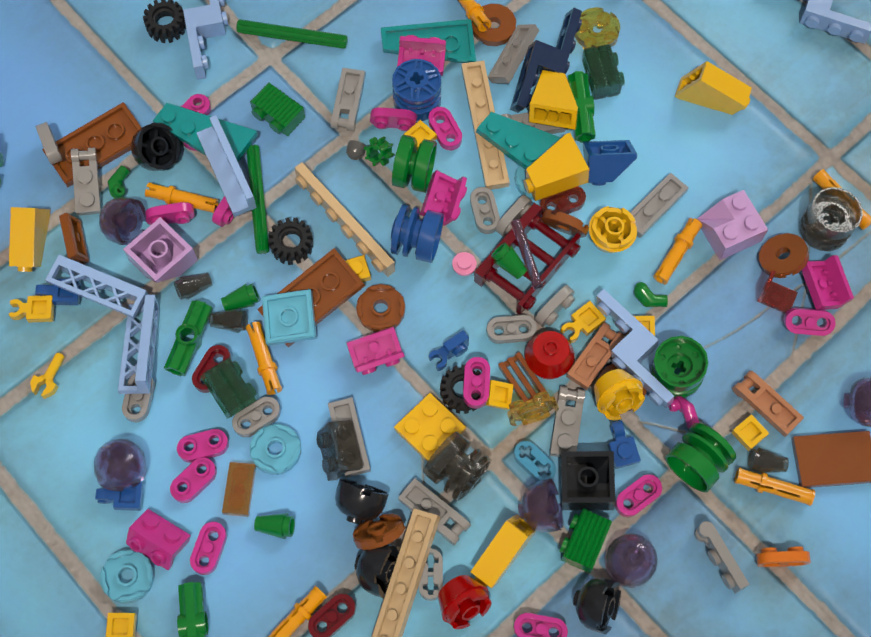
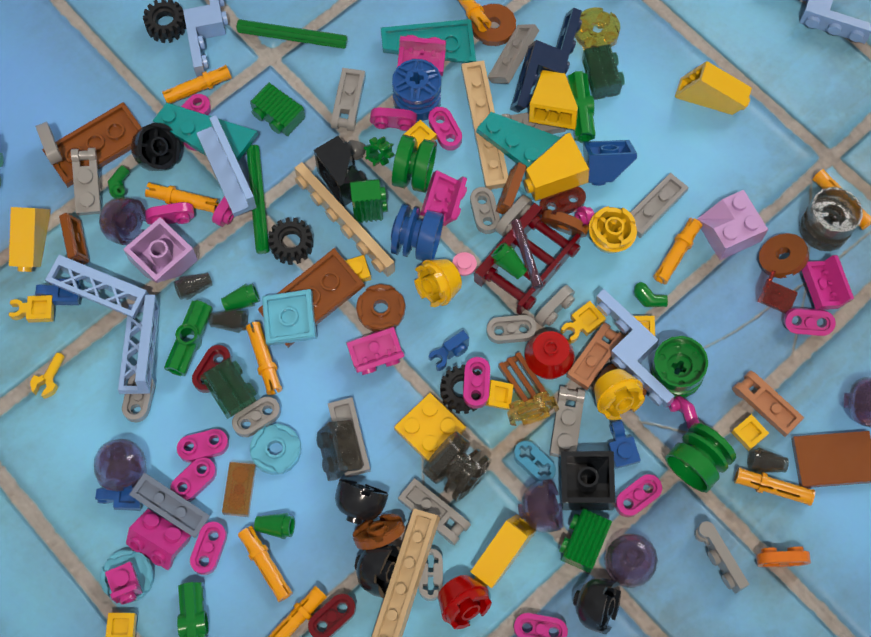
(123, 583): none -> dark pink bracket
(169, 505): none -> sand blue plate
(200, 83): none -> light orange pin
(259, 554): none -> light orange pin
(337, 168): none -> black slope
(368, 200): none -> green brick
(438, 281): none -> yellow cone
(511, 188): none -> dark orange tile
(584, 214): none -> dark pink plate

